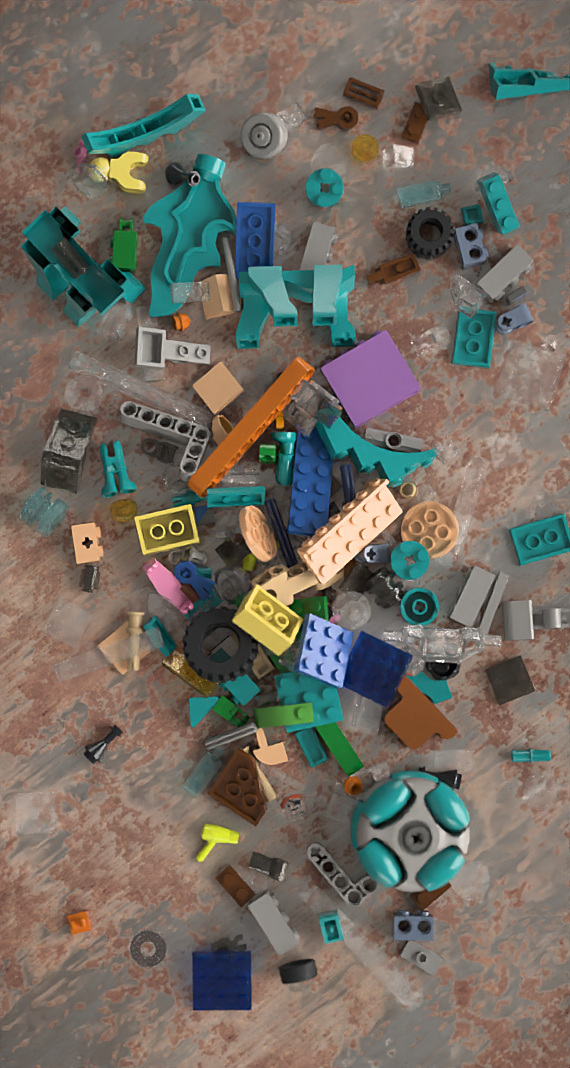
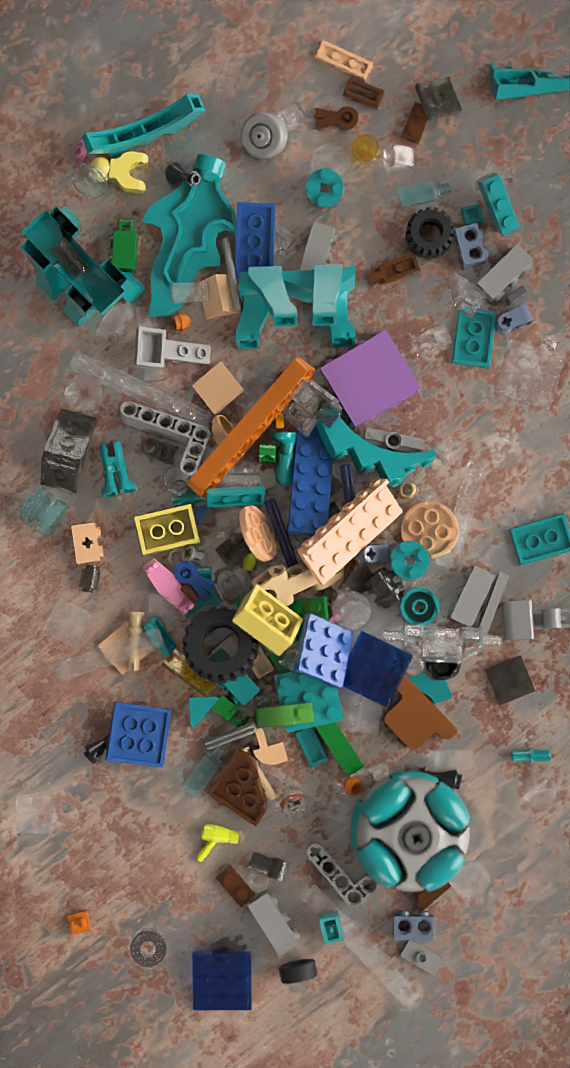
(123, 510): clear yellow plate -> none
(138, 734): none -> blue plate
(343, 60): none -> light nougat tile

